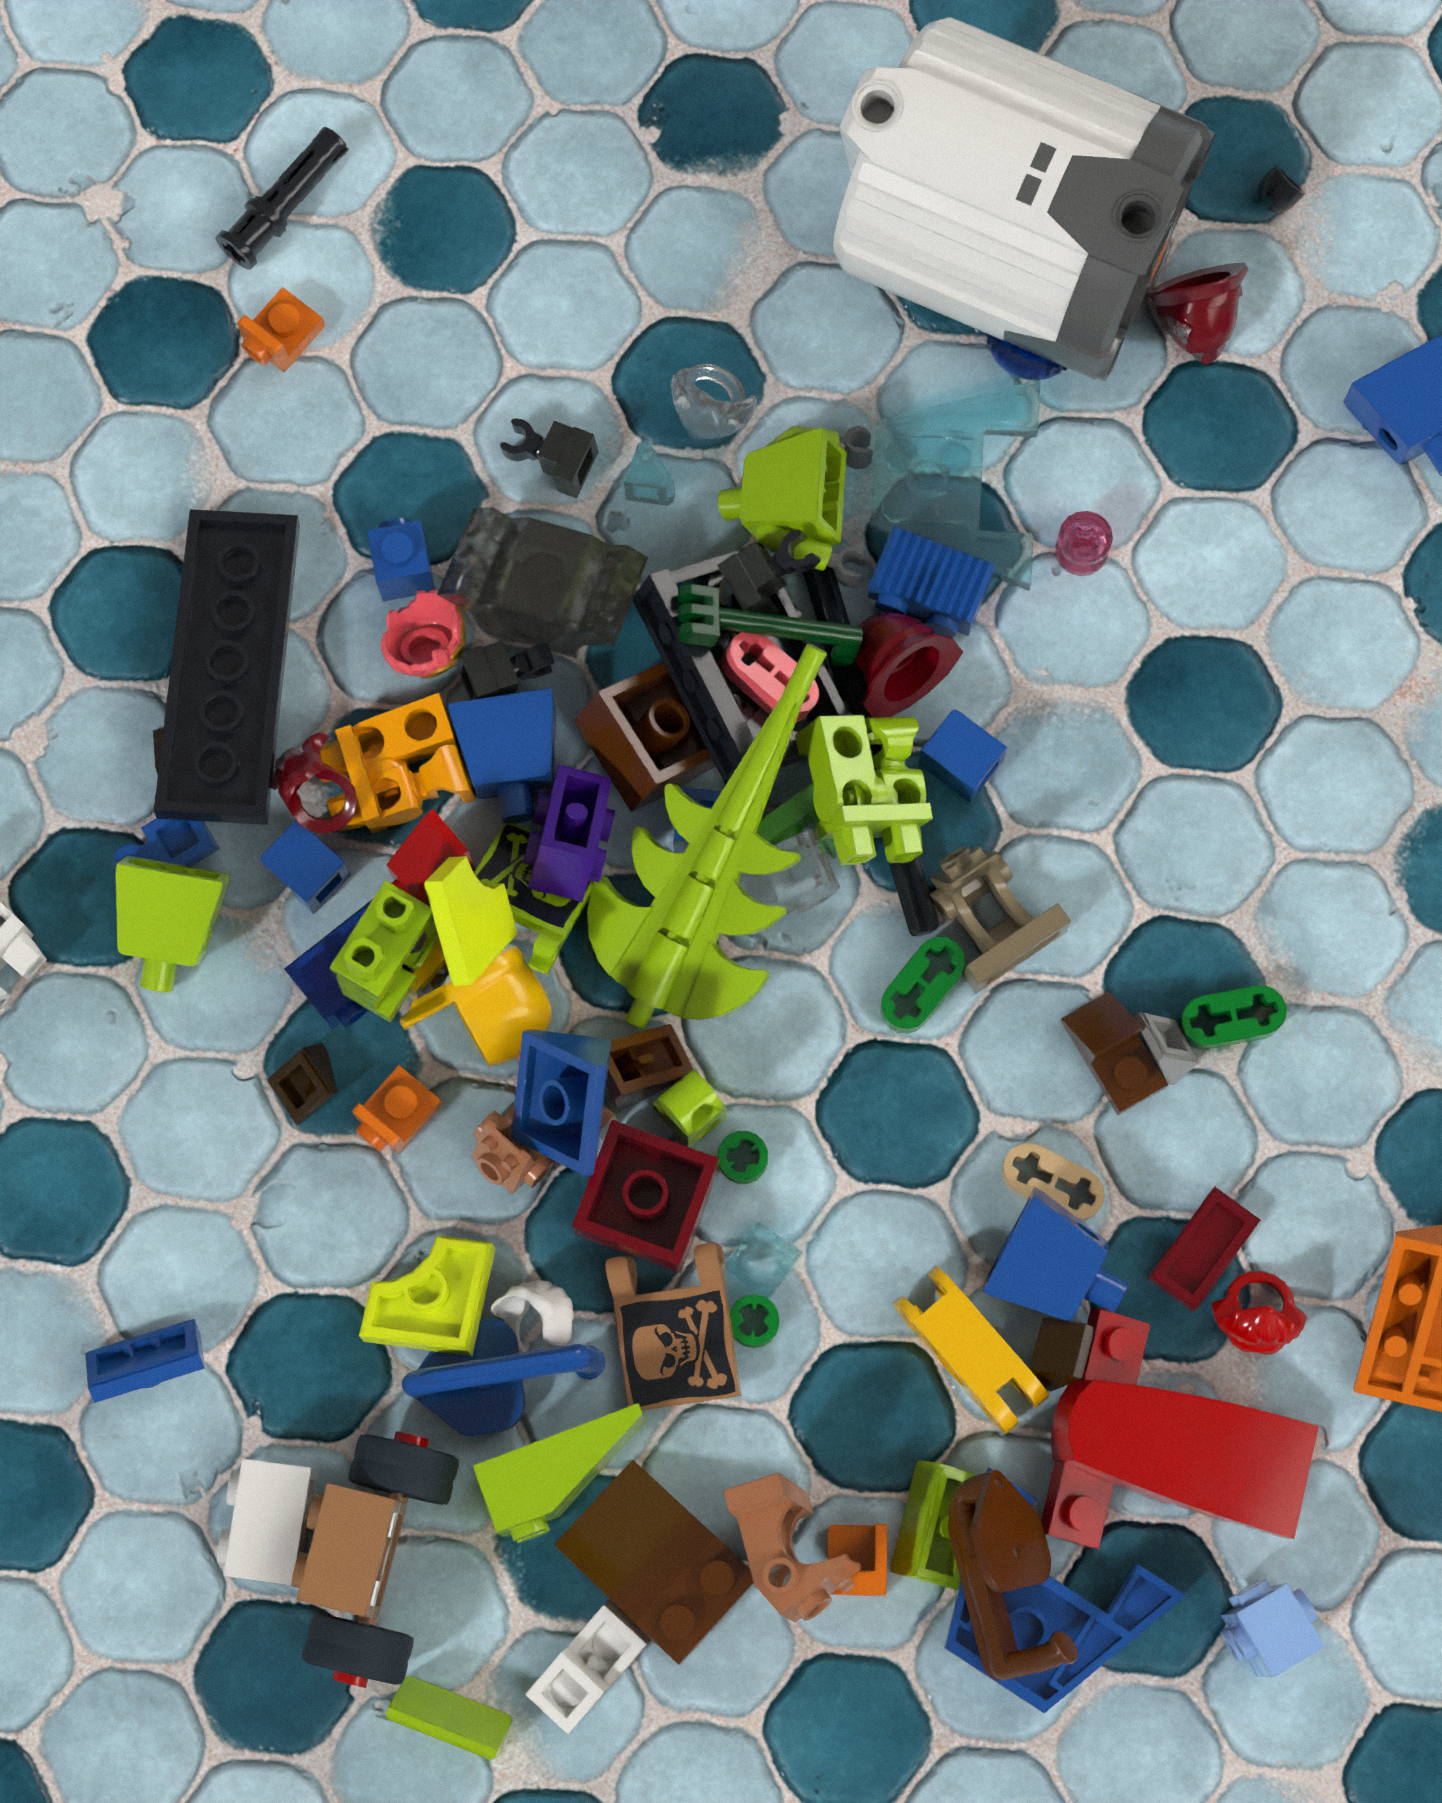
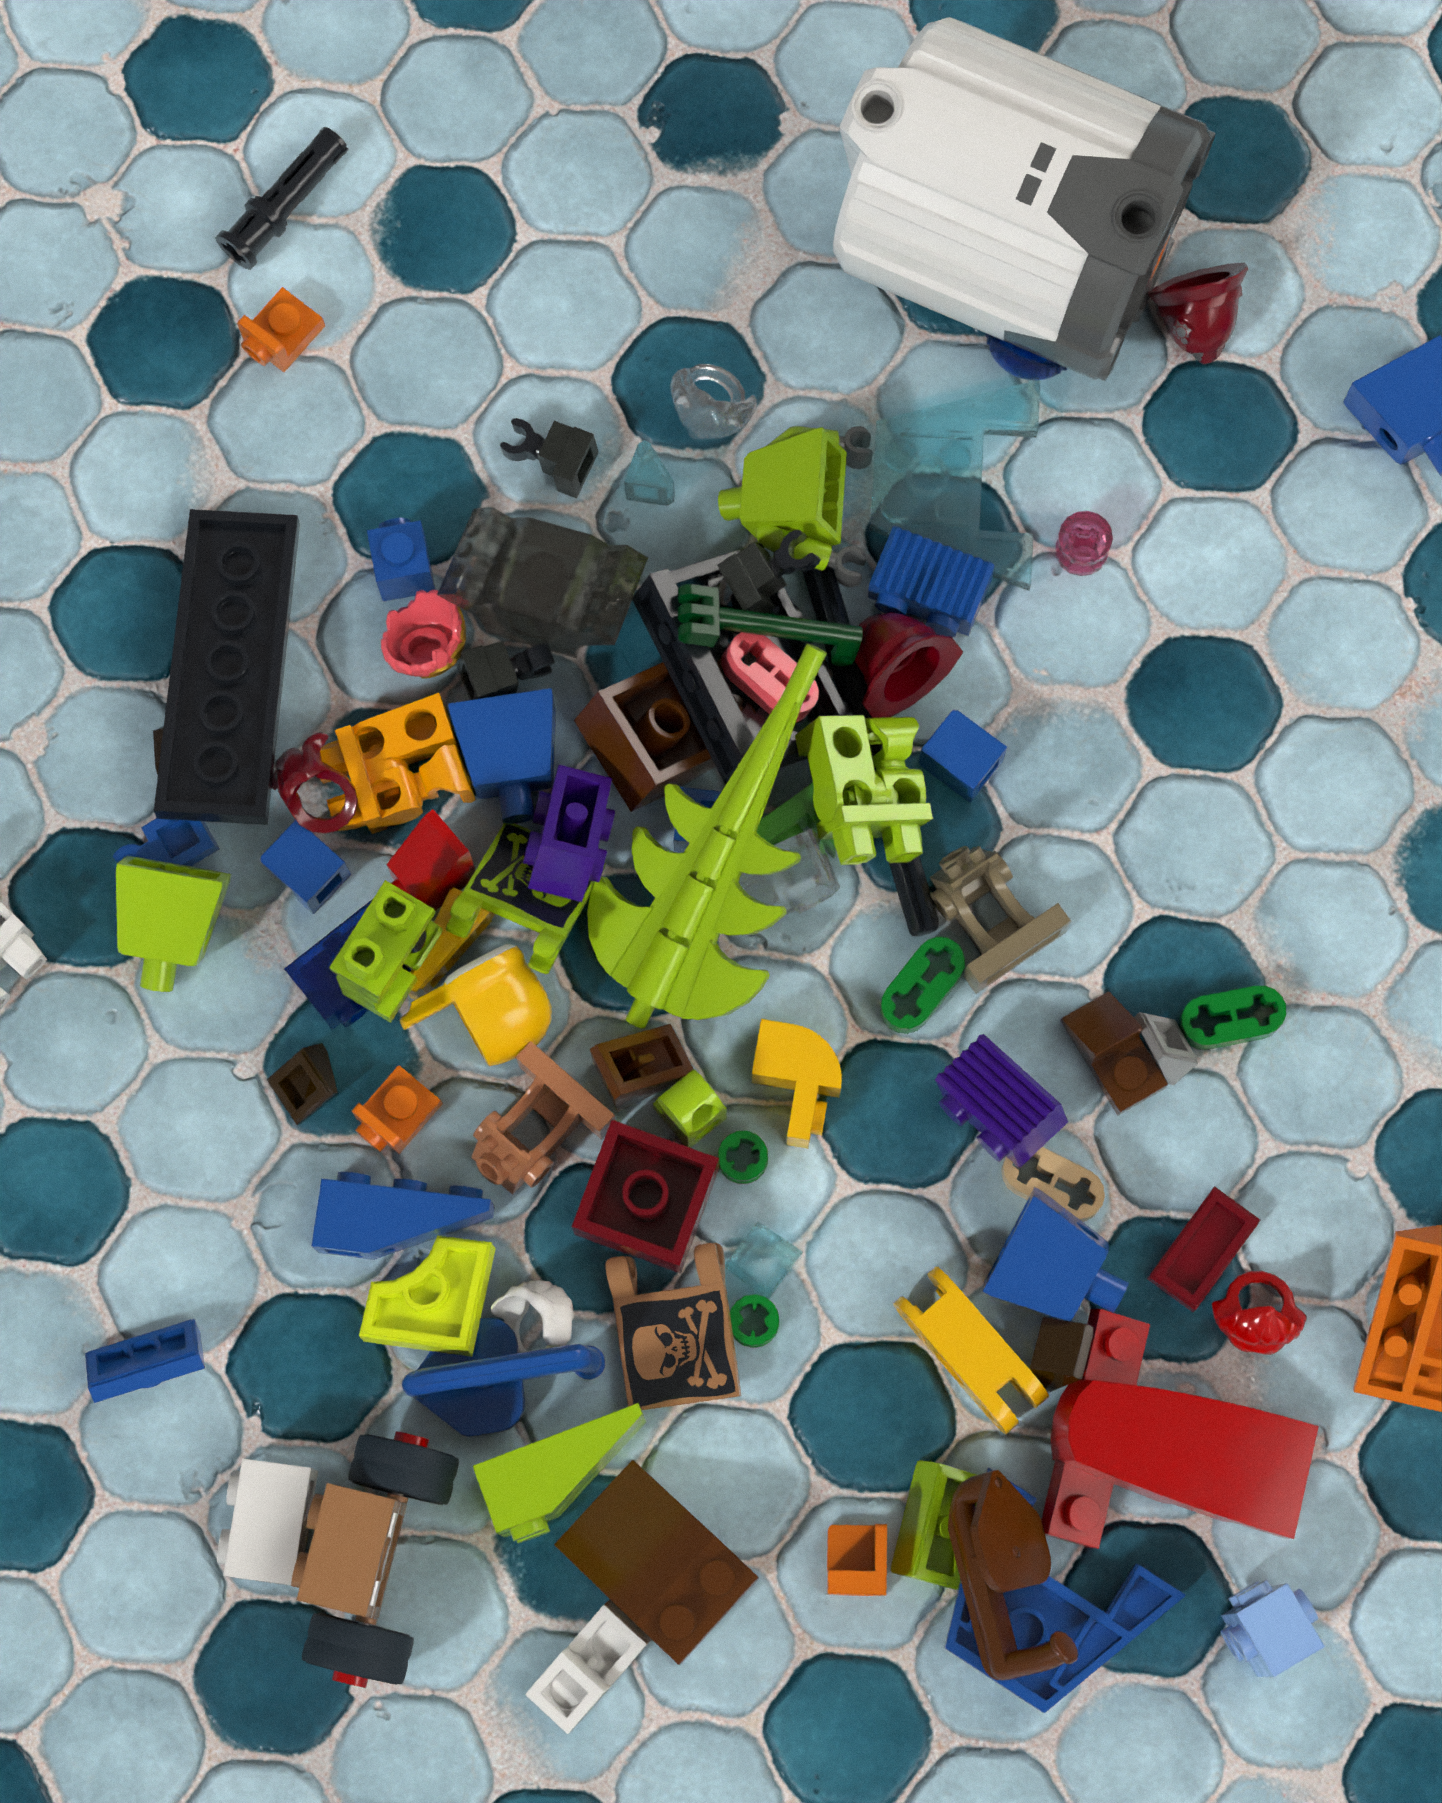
(382, 1220): none -> blue slope
(449, 1717): lime slope -> none
(470, 919): neon yellow tile -> none
(561, 1096): blue slope -> none
(767, 1518): nougat tile -> none
(798, 1061): none -> yellow brick
(1000, 1102): none -> dark purple brick
(1281, 187): black hinge -> none

